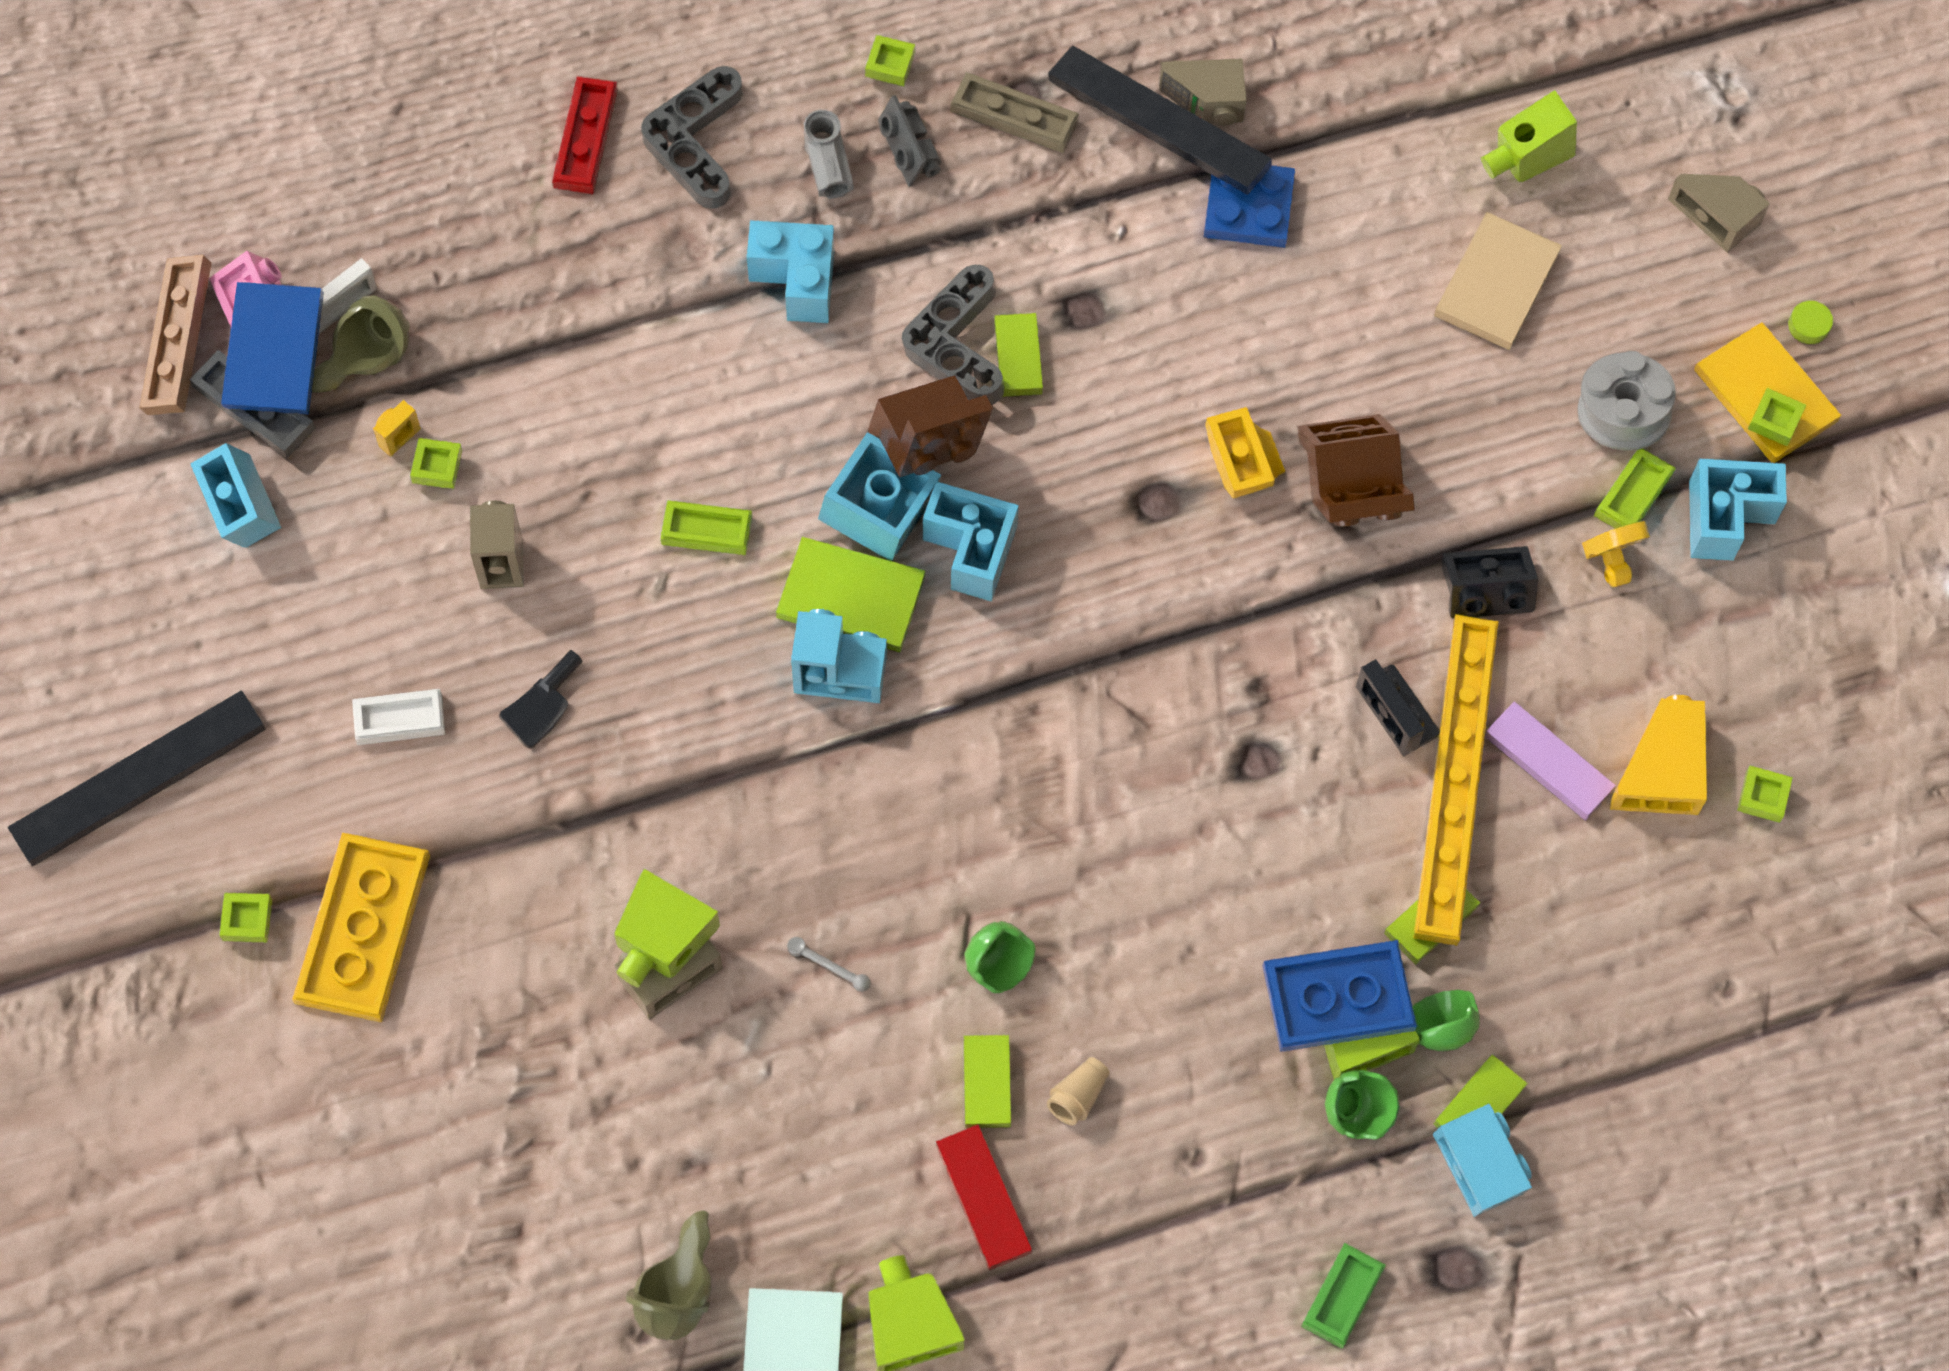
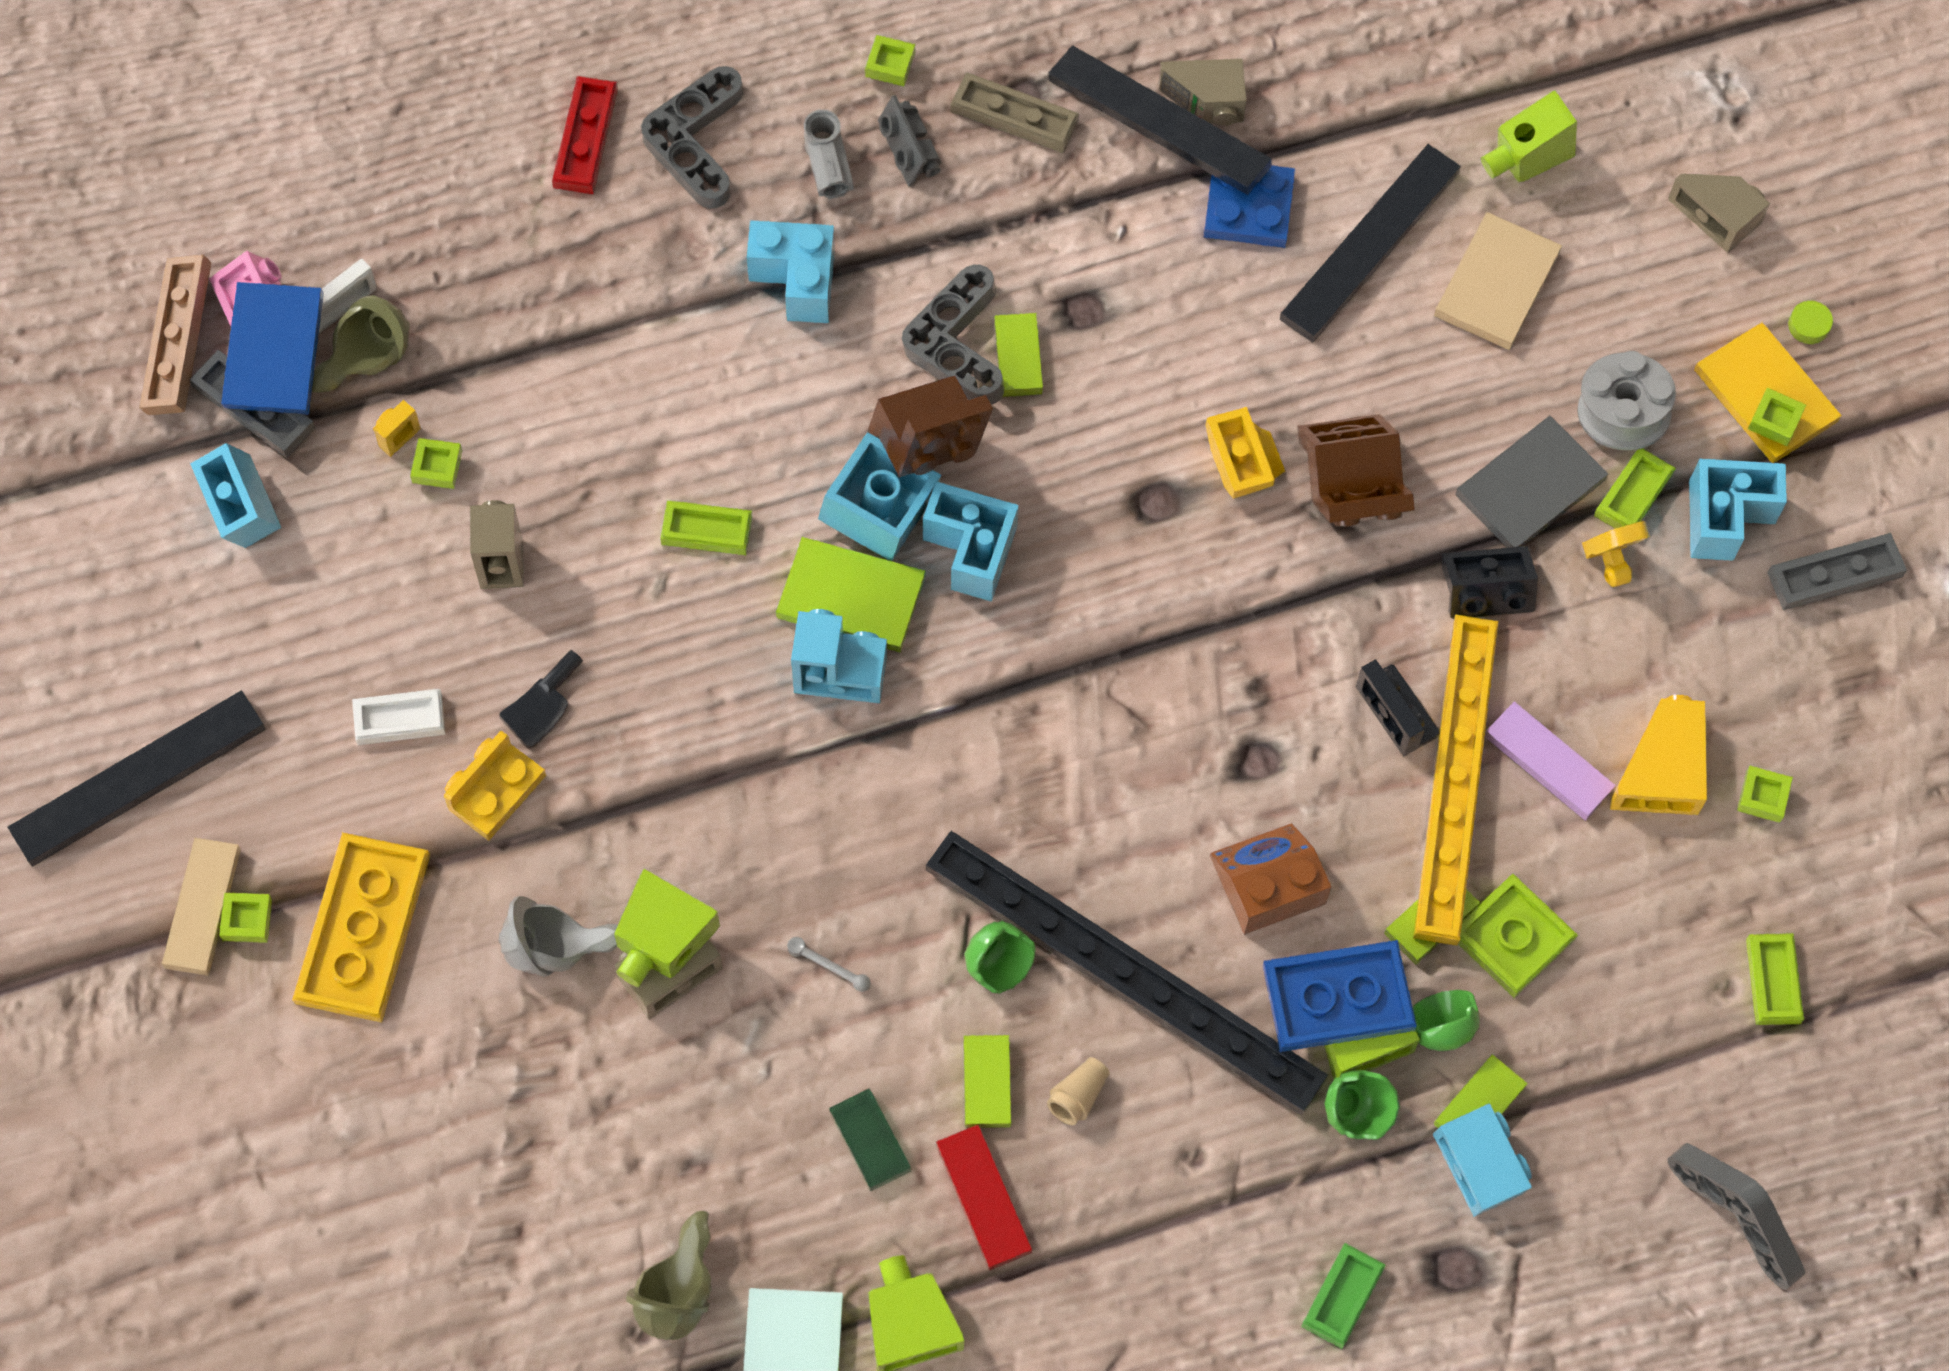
(200, 906): none -> tan tile
(492, 785): none -> yellow bracket
(548, 939): none -> light grey piece
(870, 1139): none -> clear green tile
(1126, 973): none -> black plate
(1271, 877): none -> dark orange slope
(1370, 243): none -> black tile
(1514, 935): none -> lime tile
(1531, 484): none -> dark grey tile
(1749, 1204): none -> dark grey beam
(1774, 979): none -> lime tile
(1837, 571): none -> dark grey plate

